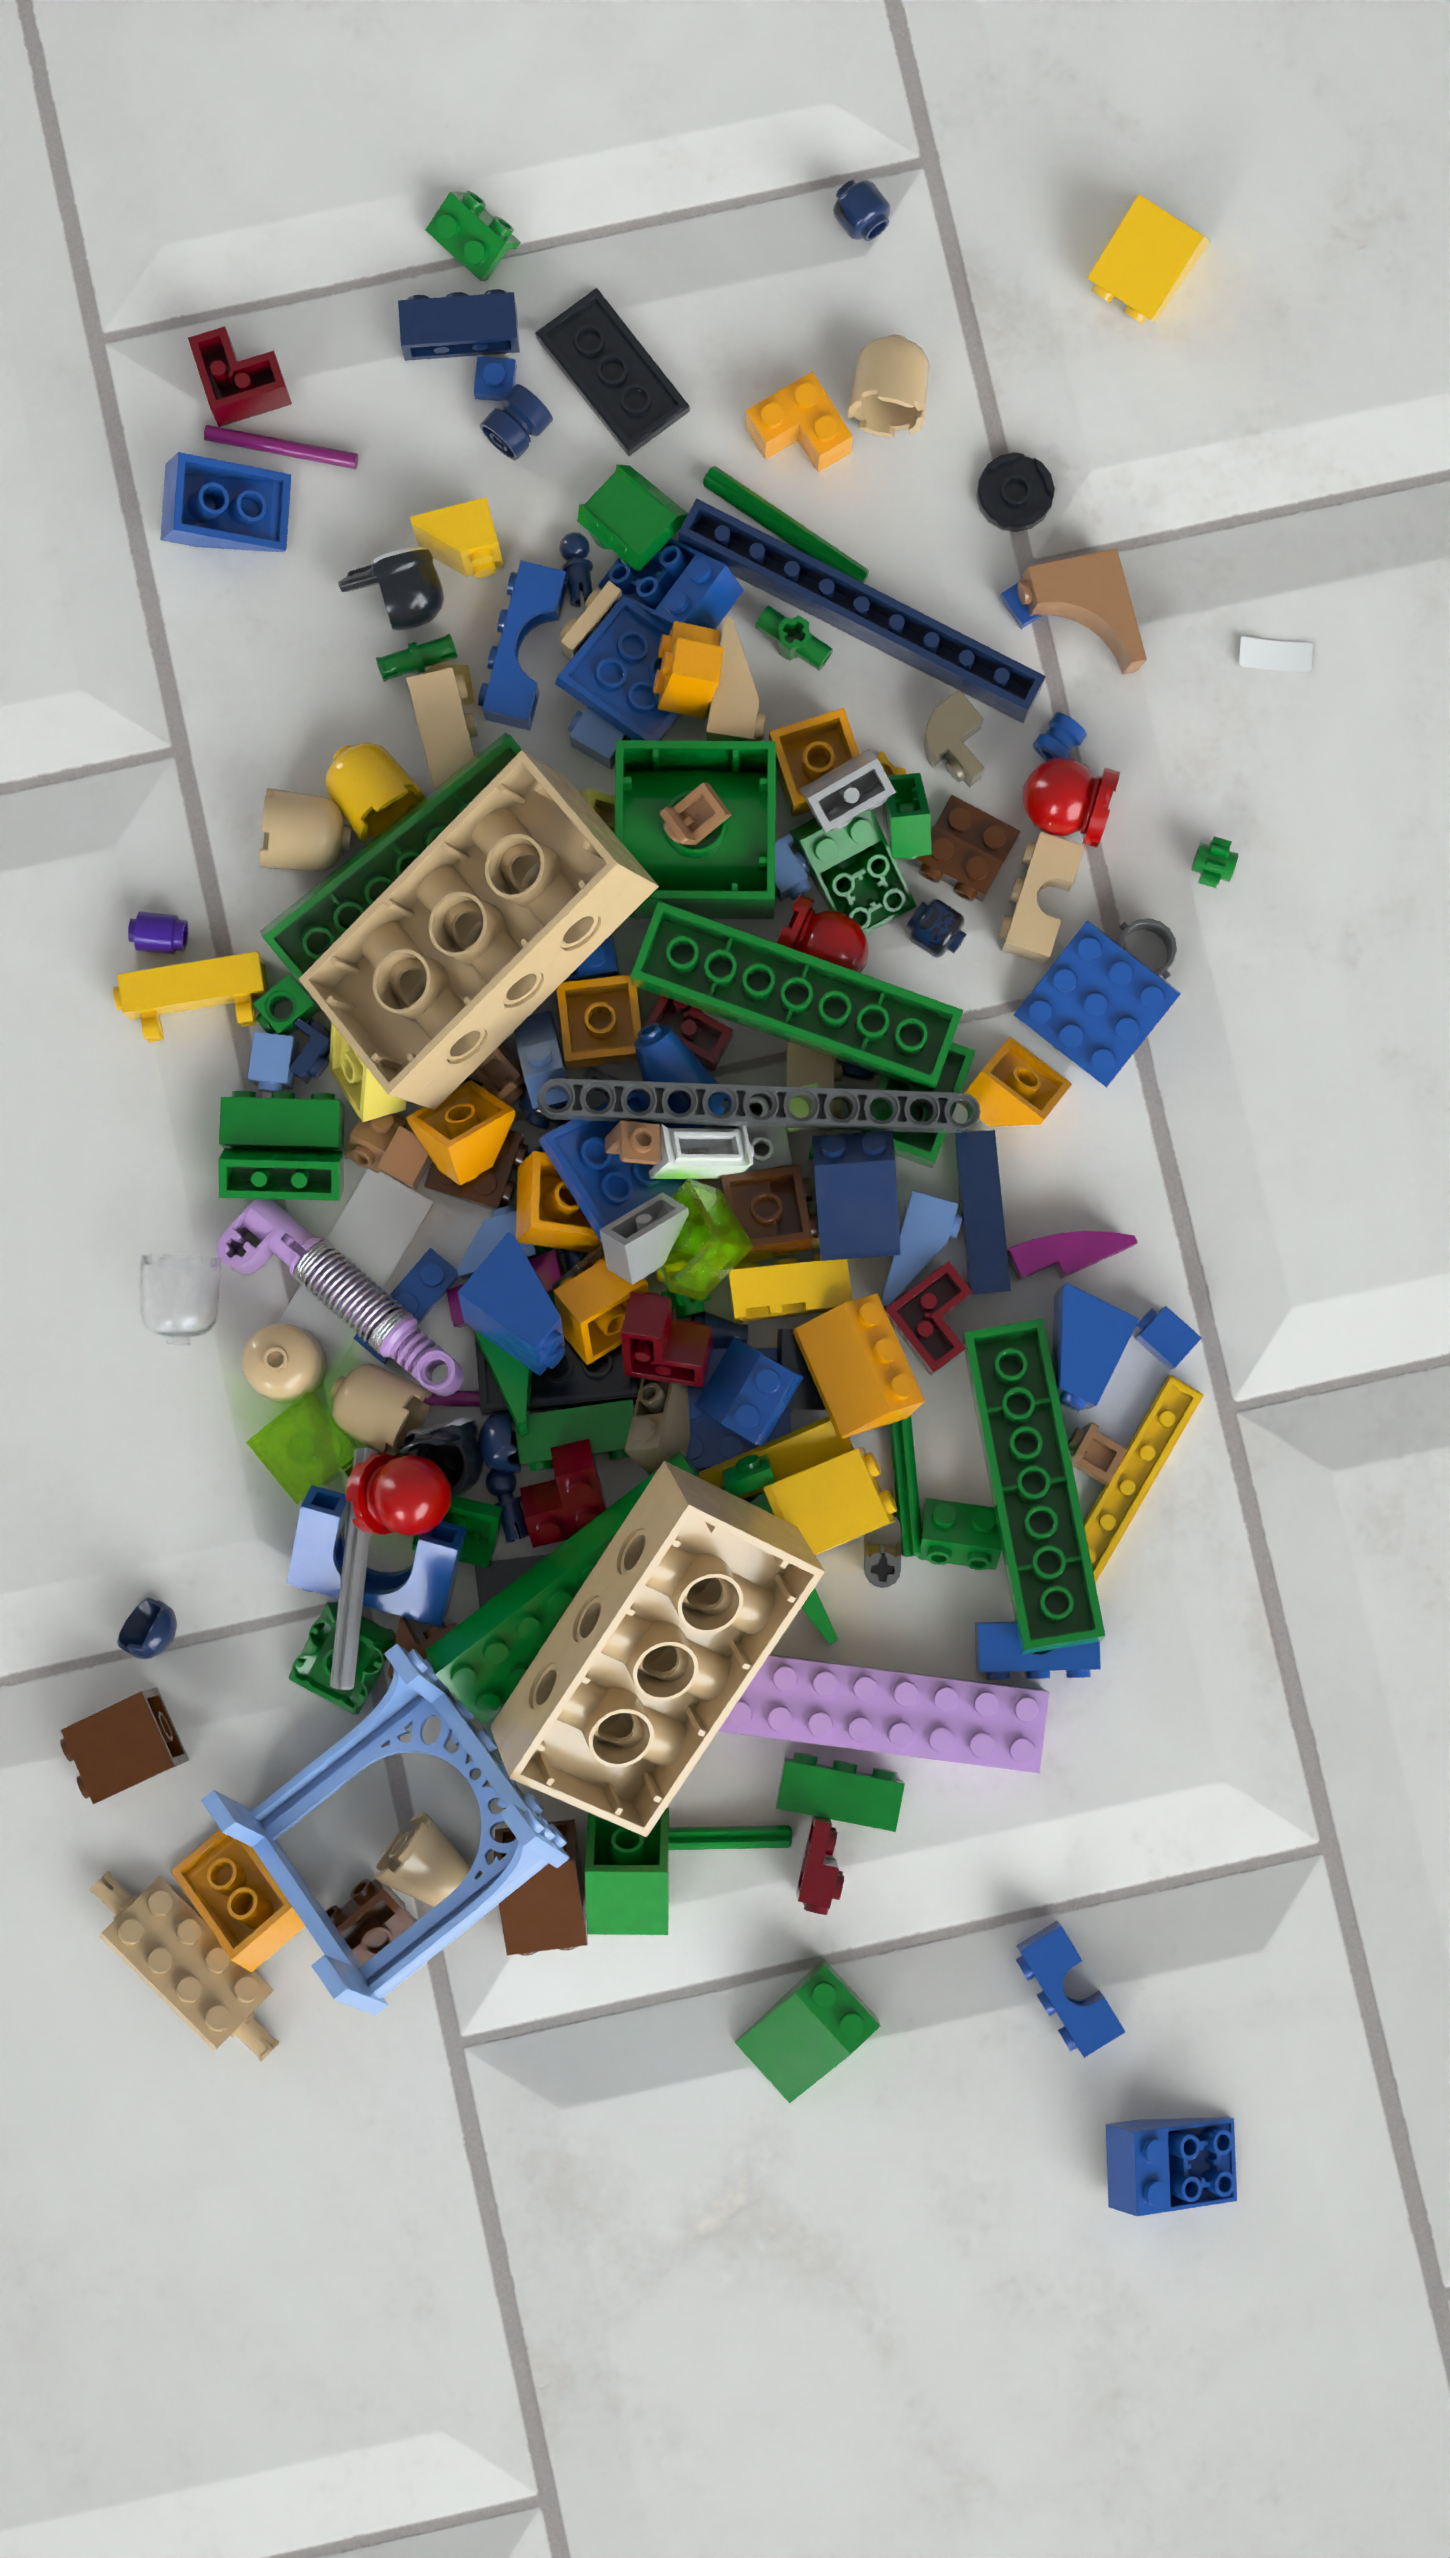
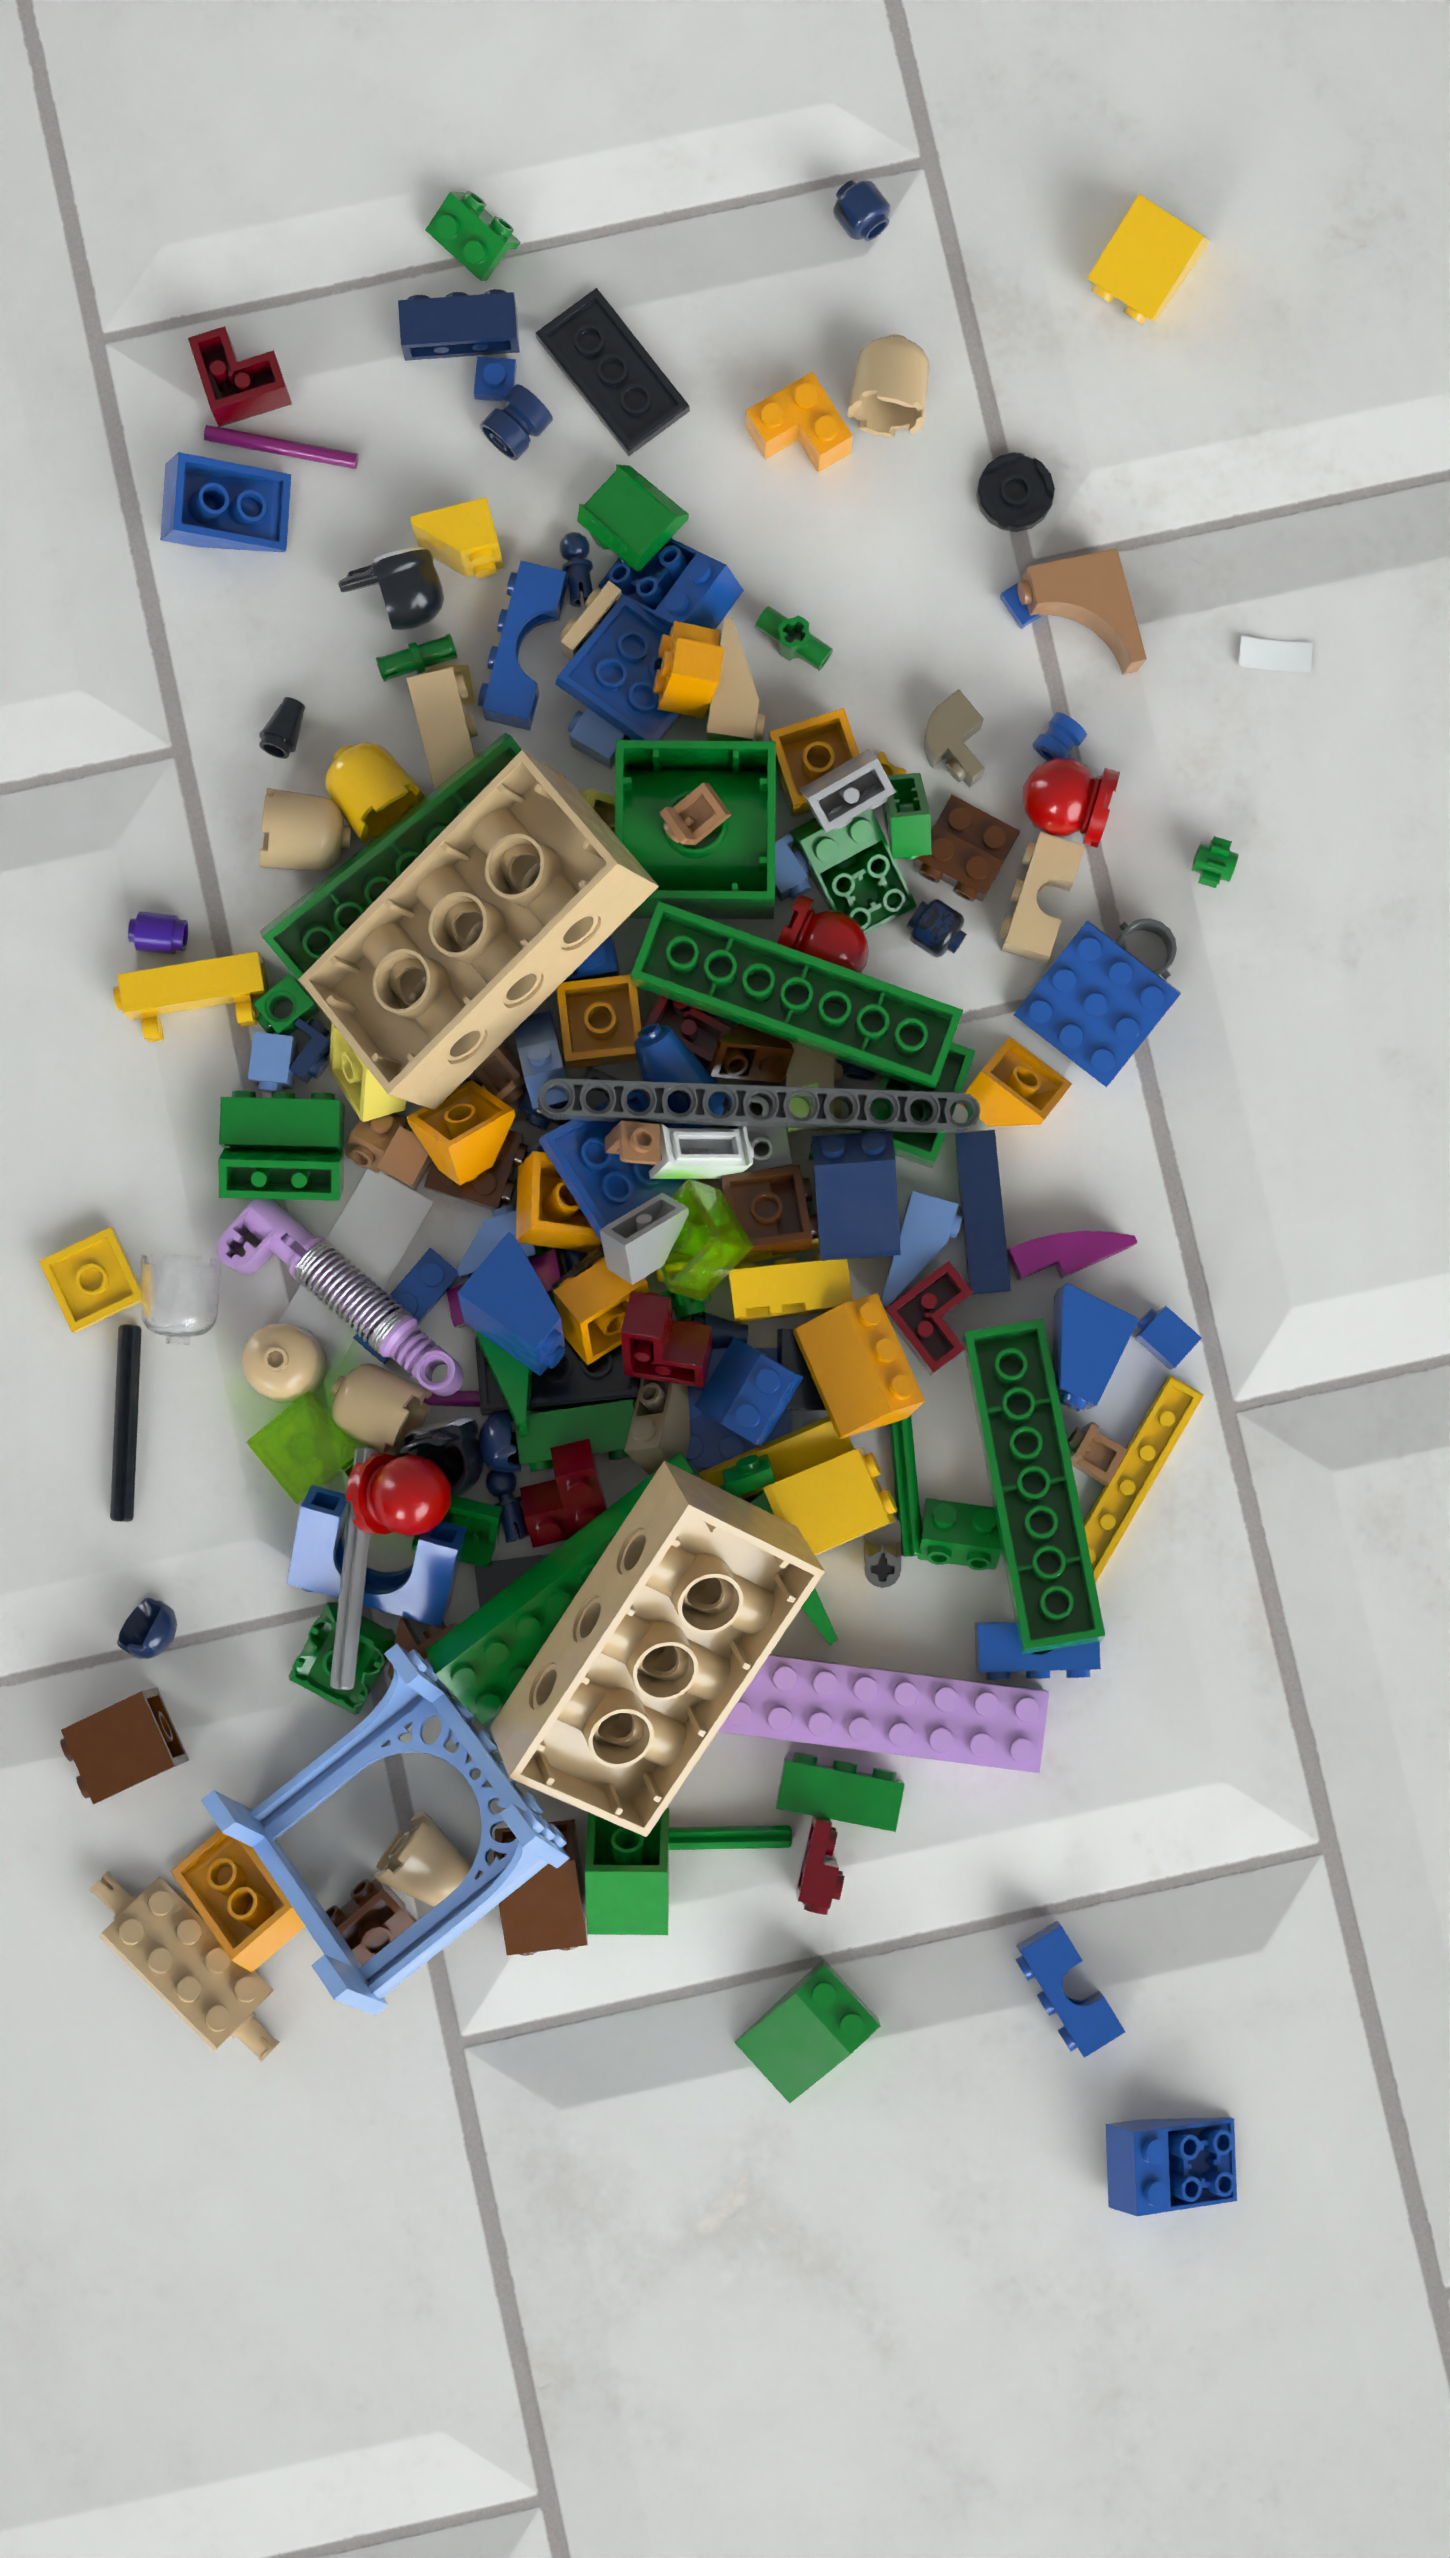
(92, 1280): none -> yellow plate
(125, 1423): none -> black axle
(282, 730): none -> black cone
(751, 1056): none -> reddish brown slope
(781, 523): green axle -> none
(862, 611): dark blue brick -> none

